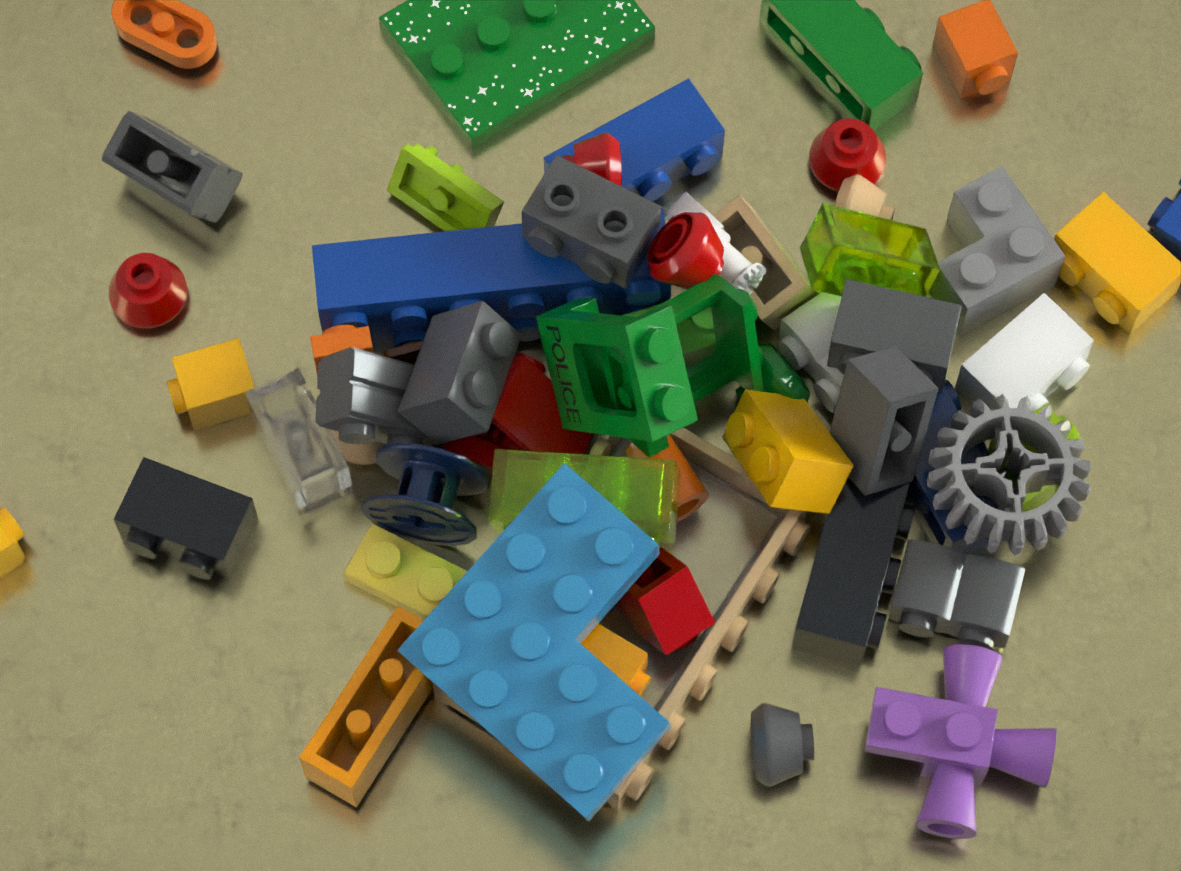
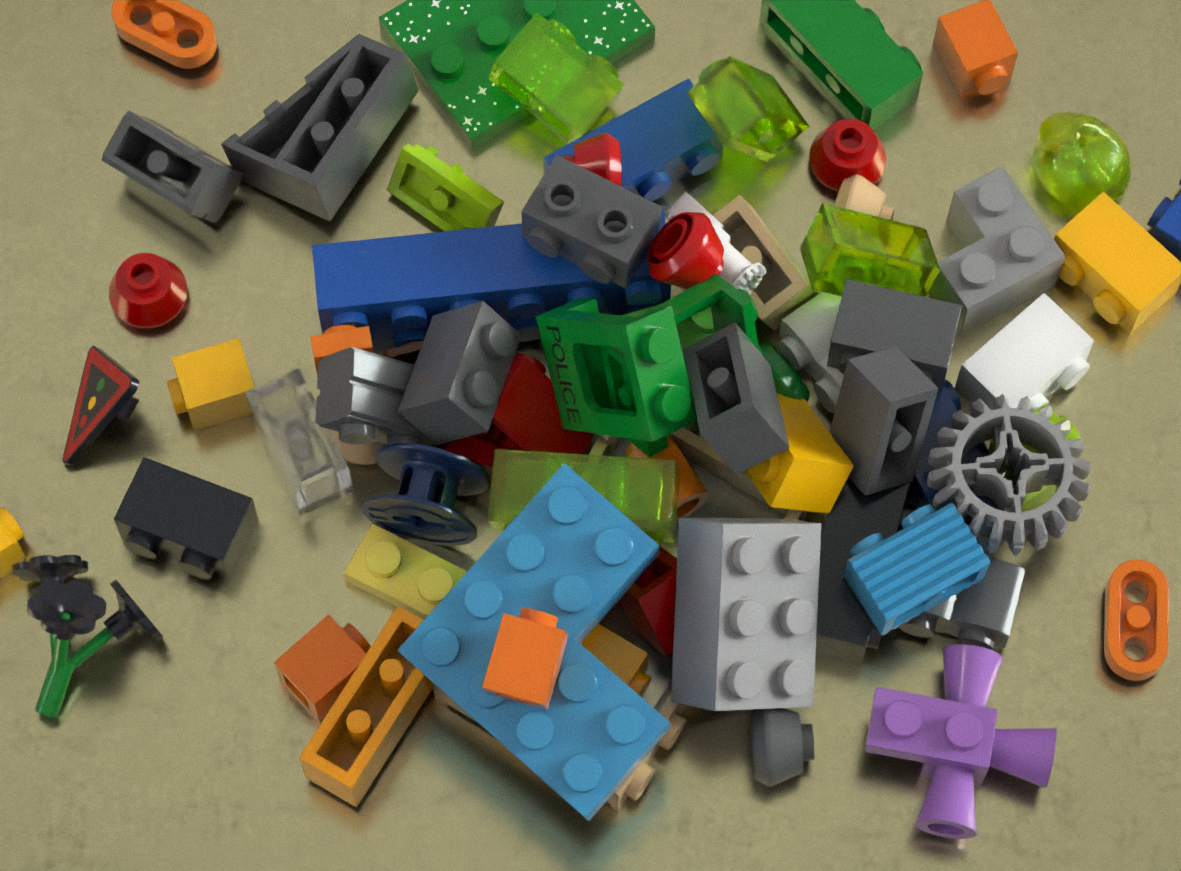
(71, 611): none -> black plant
(103, 393): none -> piece
(322, 664): none -> orange brick
(327, 130): none -> dark grey wedge
(526, 658): none -> orange brick
(556, 78): none -> clear neon green brick
(735, 398): none -> dark grey brick
(745, 613): none -> light grey brick
(746, 108): none -> clear neon green brick
(915, 566): none -> dark azure brick
(1081, 159): none -> clear neon green hair
(1136, 623): none -> orange plate

